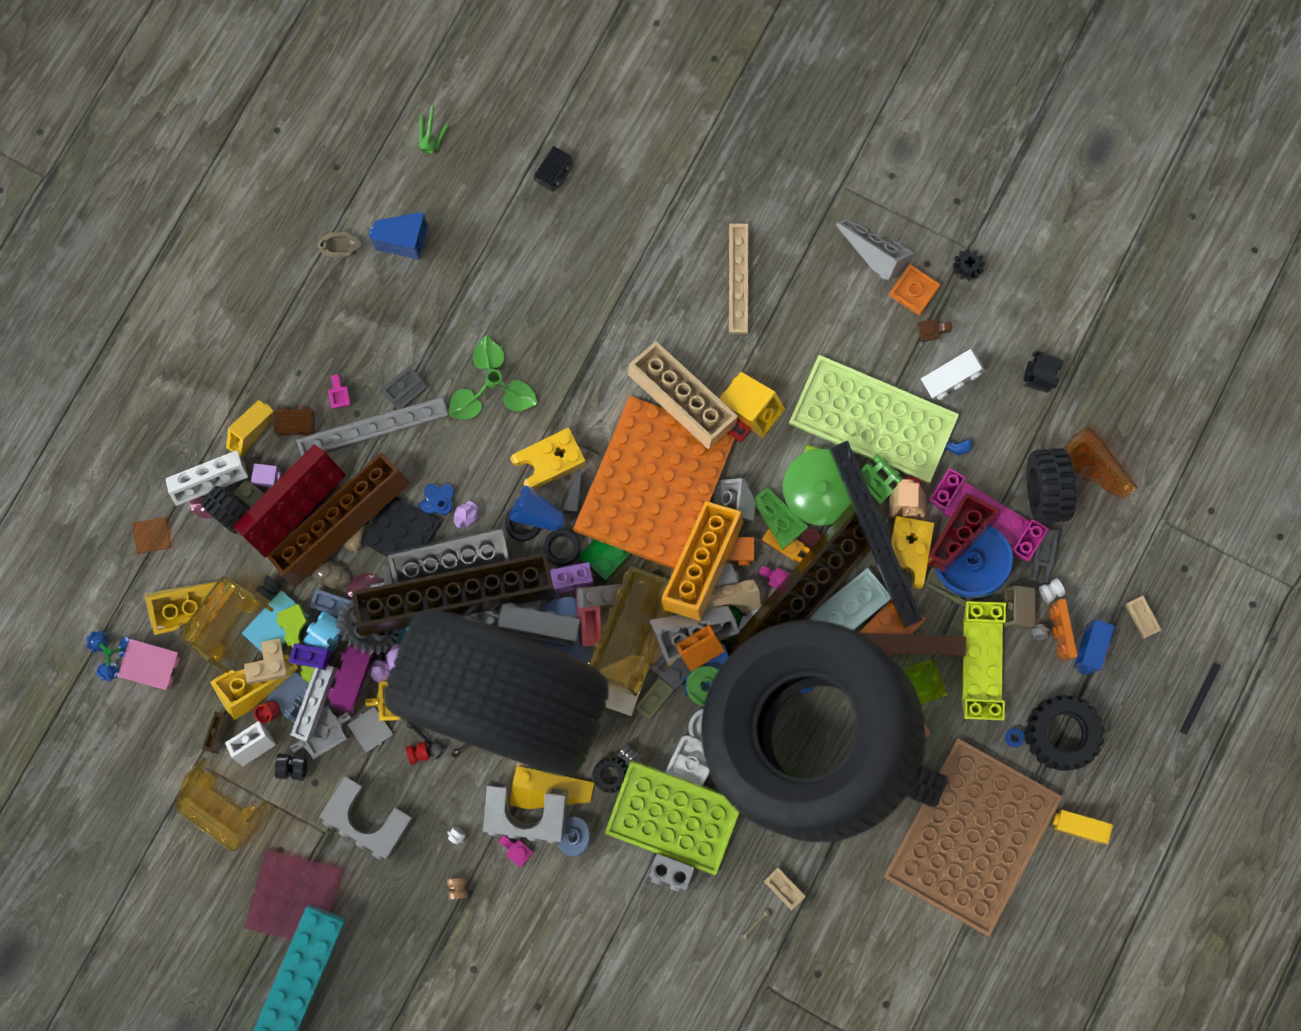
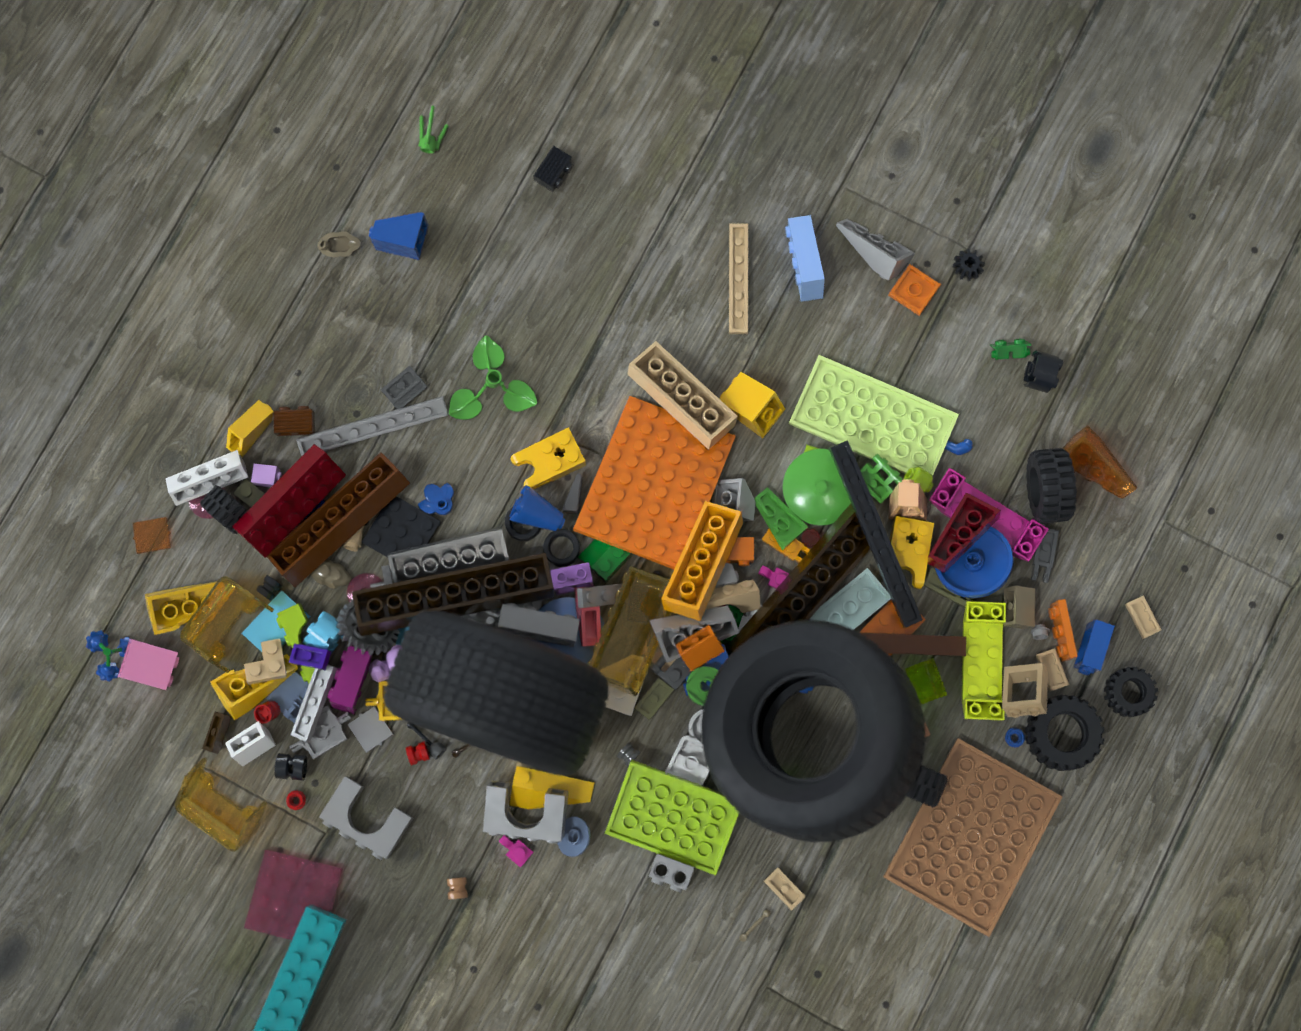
(289, 800): none -> red plate
(327, 602): sand blue plate -> none
(338, 395): dark pink plate -> none
(456, 835): white plate -> none
(466, 514): lavender rock -> none
(598, 774): black tyre -> none
(740, 431): red tile -> none
(805, 258): none -> light blue wedge
(920, 476): none -> lime head
(930, 330): reddish brown plate -> none
(953, 375): white wedge -> none
(1018, 349): none -> green hinge
(1020, 674): none -> tan window
(1052, 590): white wheel -> none
(1056, 674): none -> tan plate
(1082, 827): yellow slope -> none
(1146, 688): none -> black tyre
(1200, 698): black bar -> none

